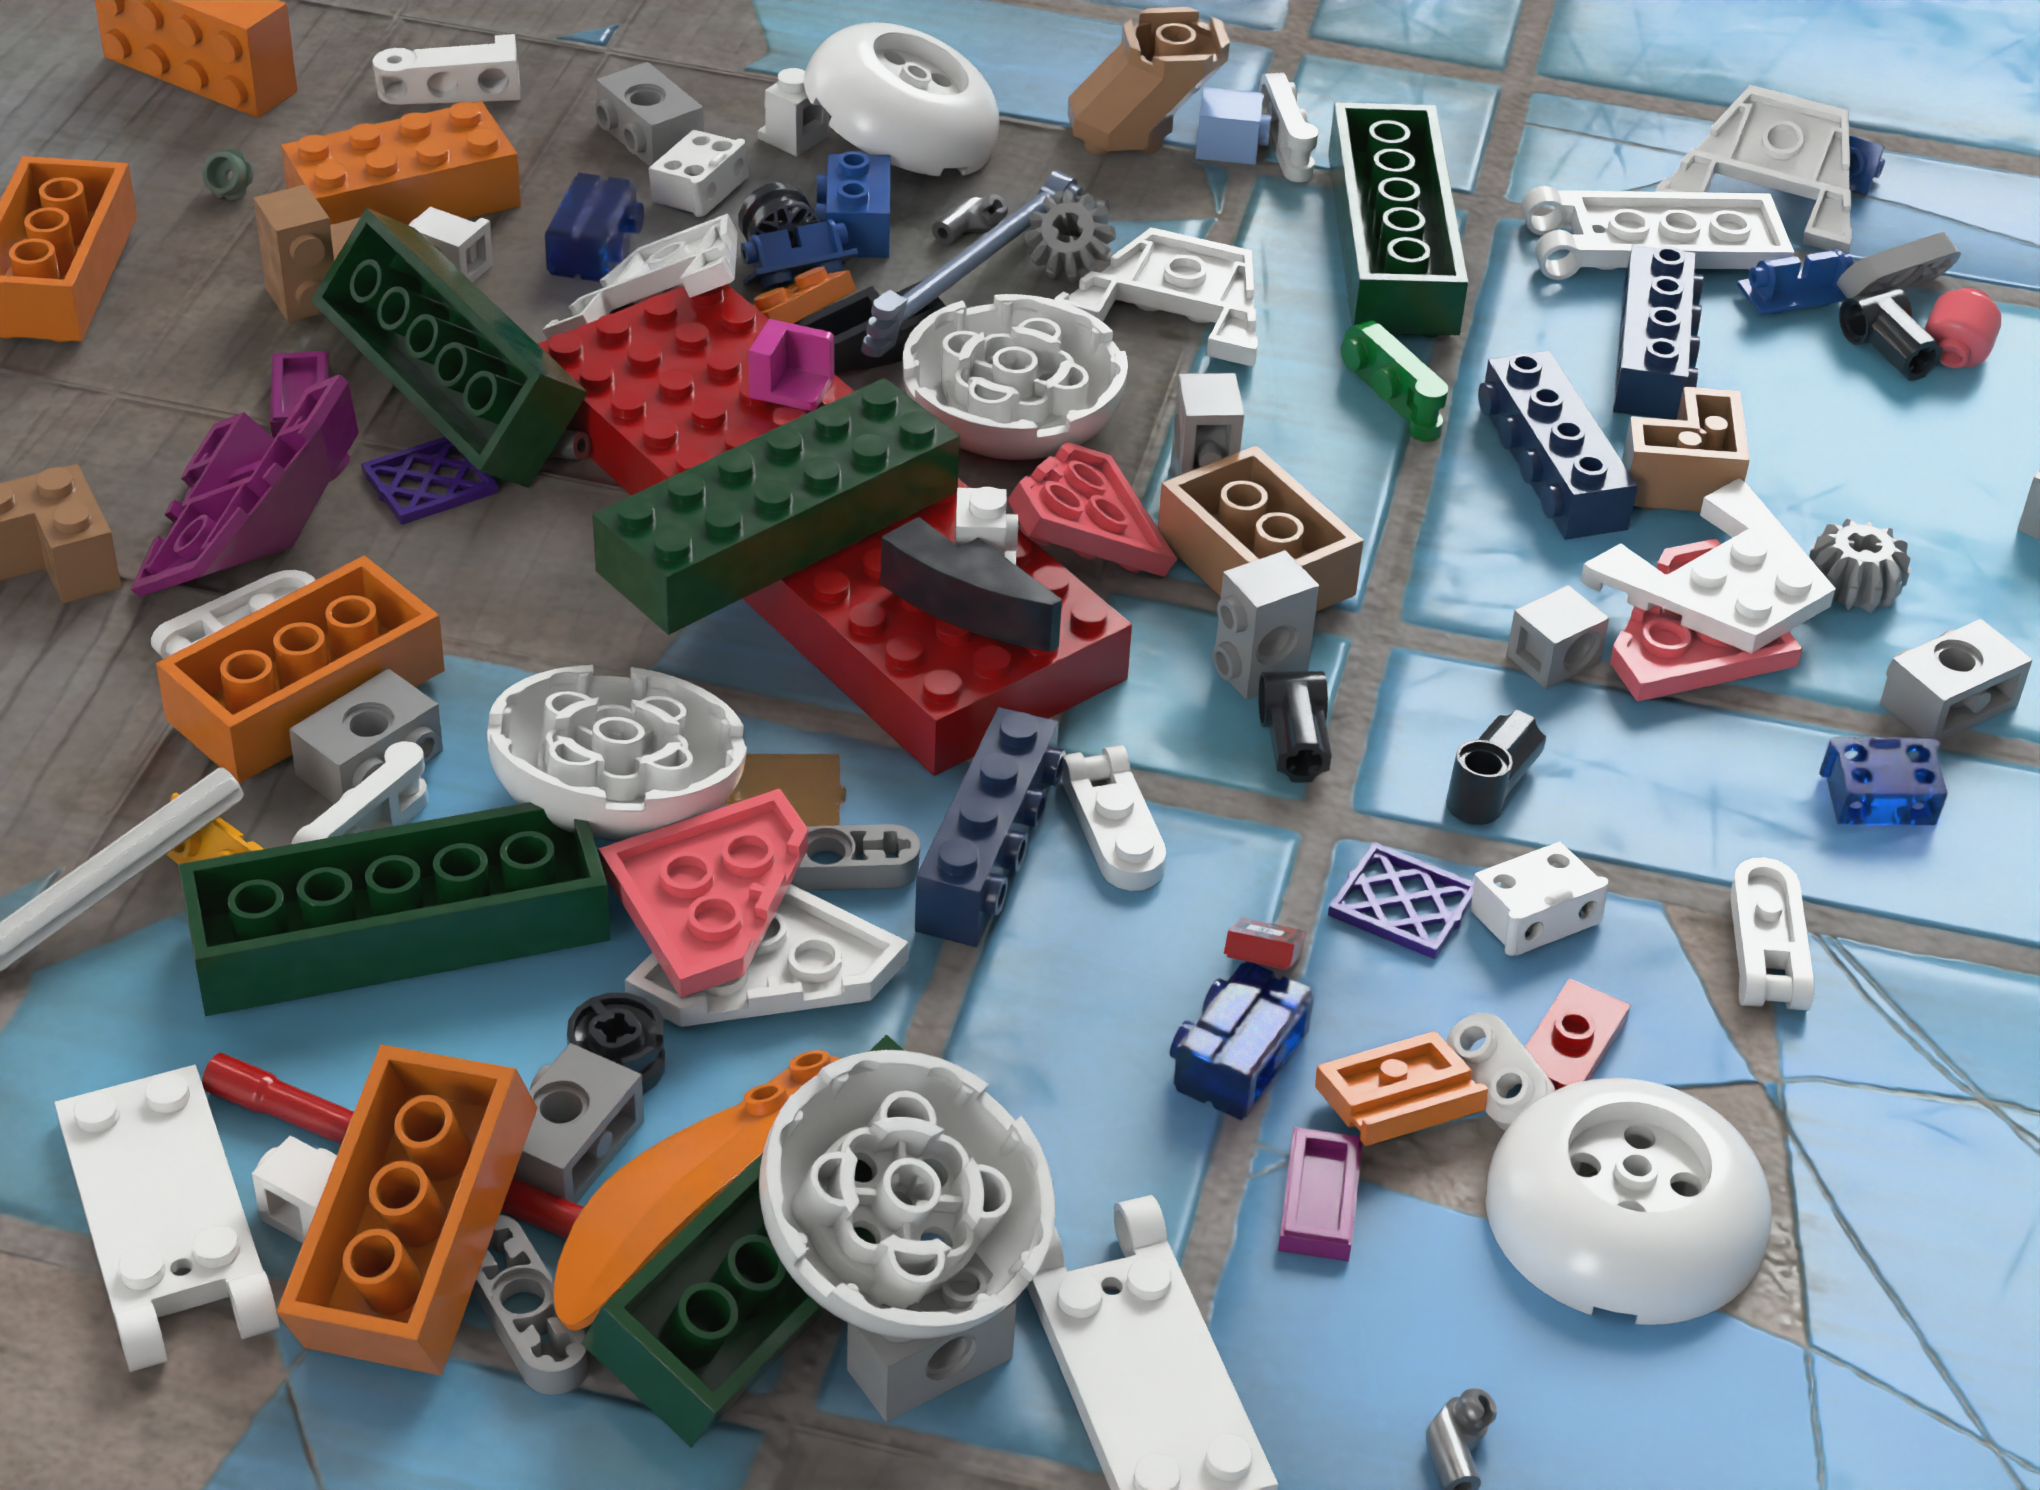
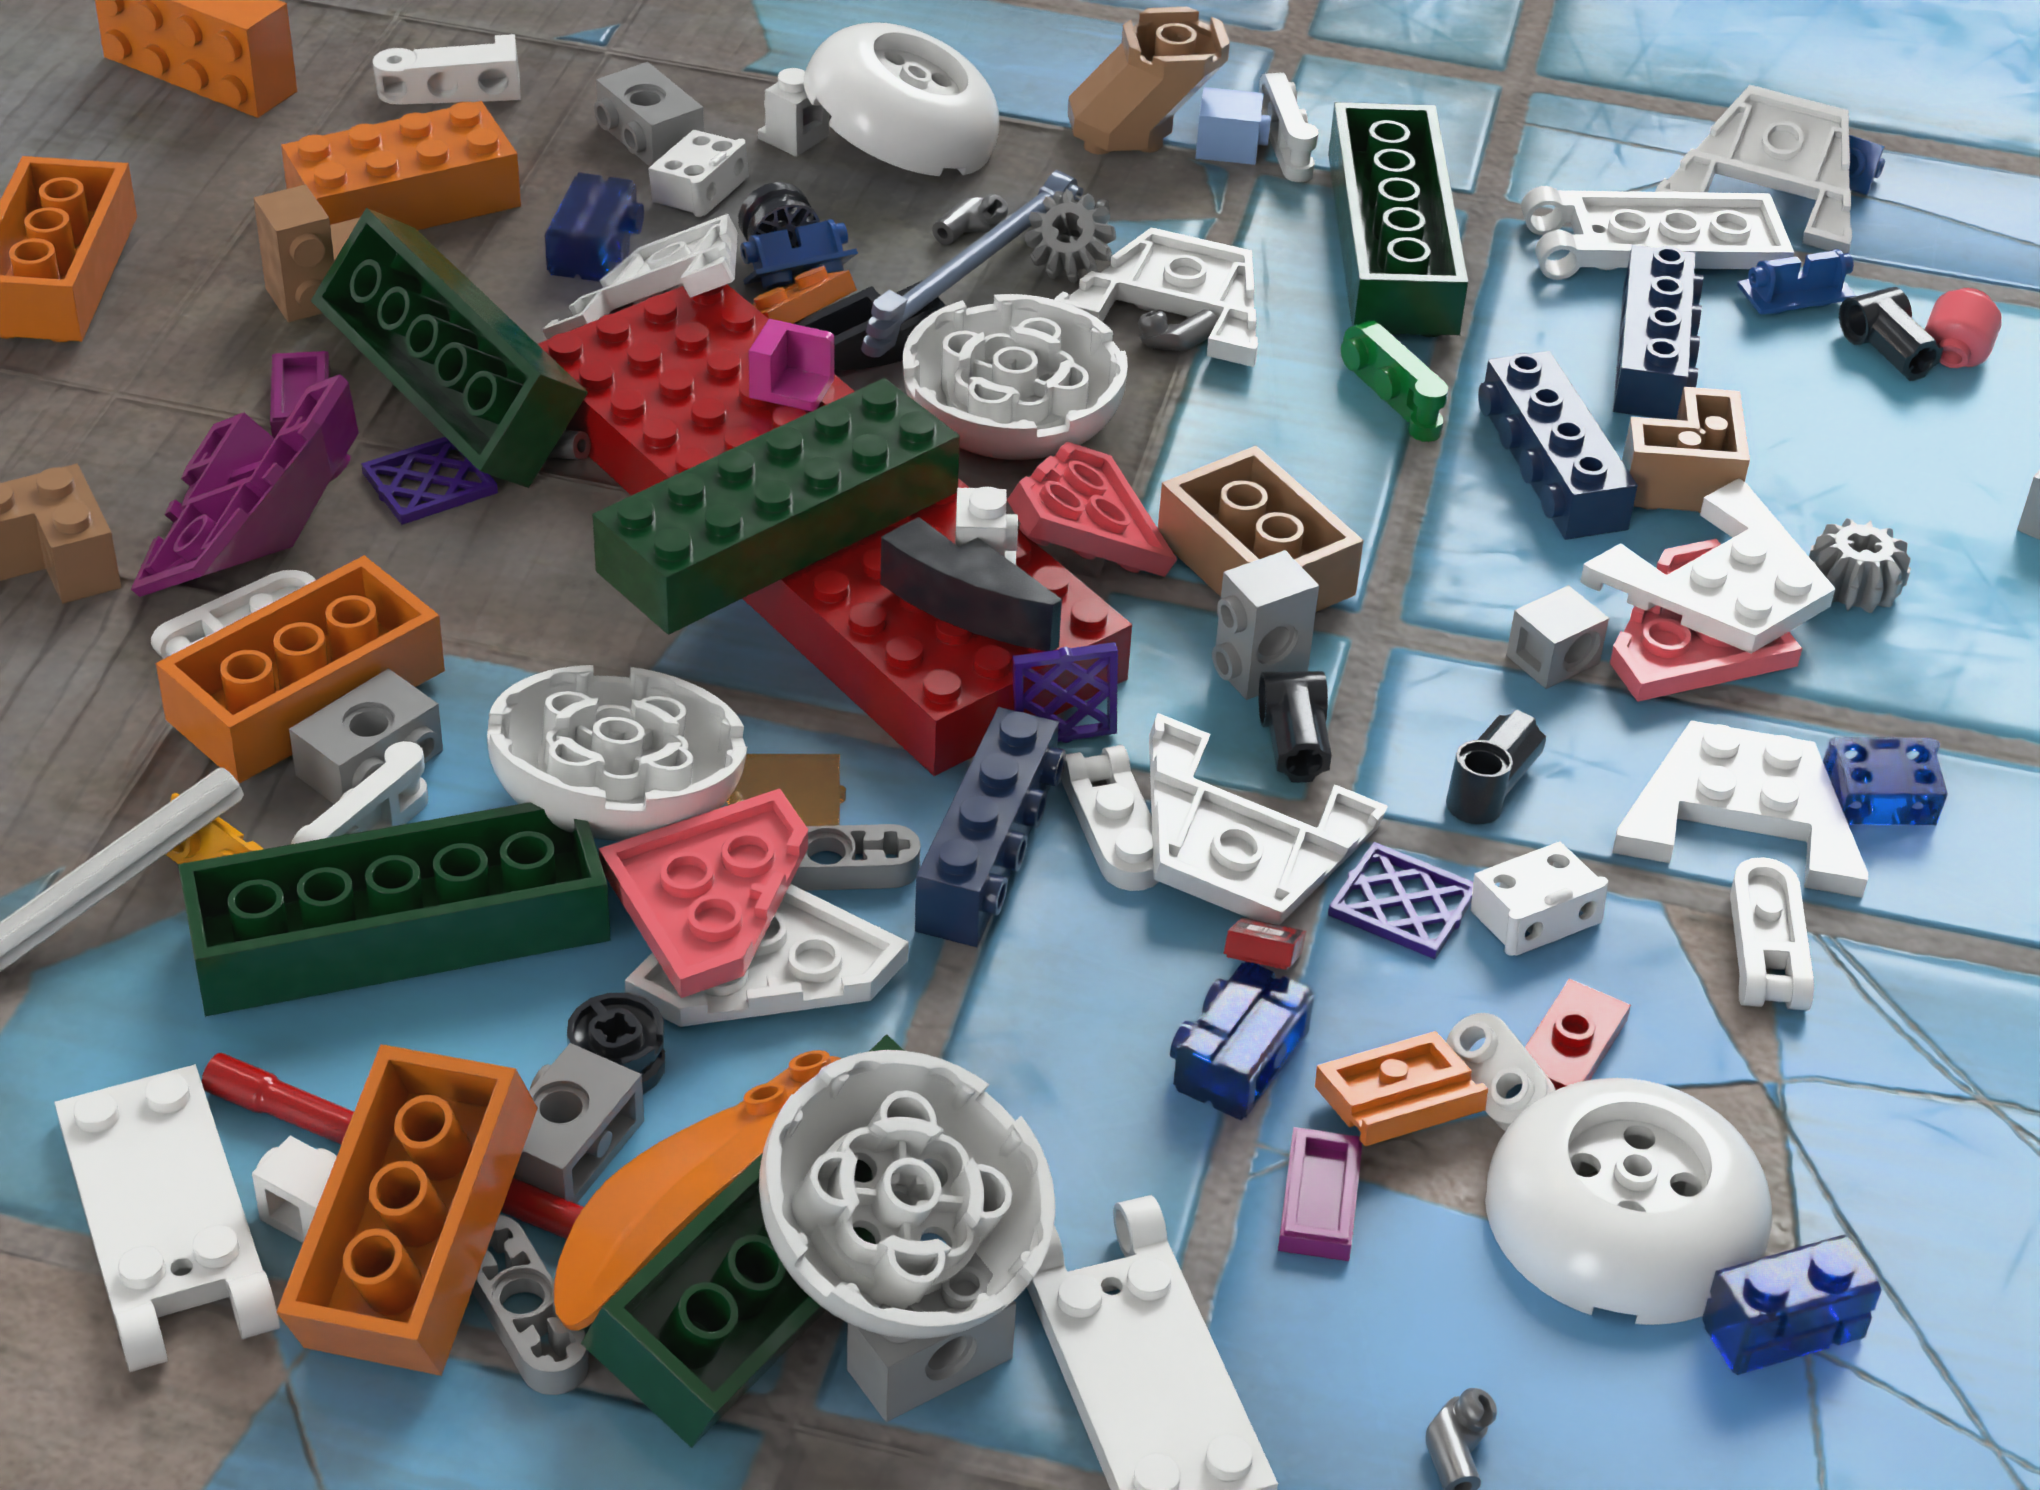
(216, 172): sand green plate -> none
(459, 240): white brick -> none
(859, 196): blue brick -> none
(1064, 659): none -> dark purple window
(1175, 337): none -> flat silver arm
(1206, 420): light grey brick -> none
(1236, 848): none -> white wing
(1752, 786): none -> white wing
(1791, 1304): none -> clear blue brick
(1900, 266): light grey beam -> none
(1955, 681): light grey brick -> none

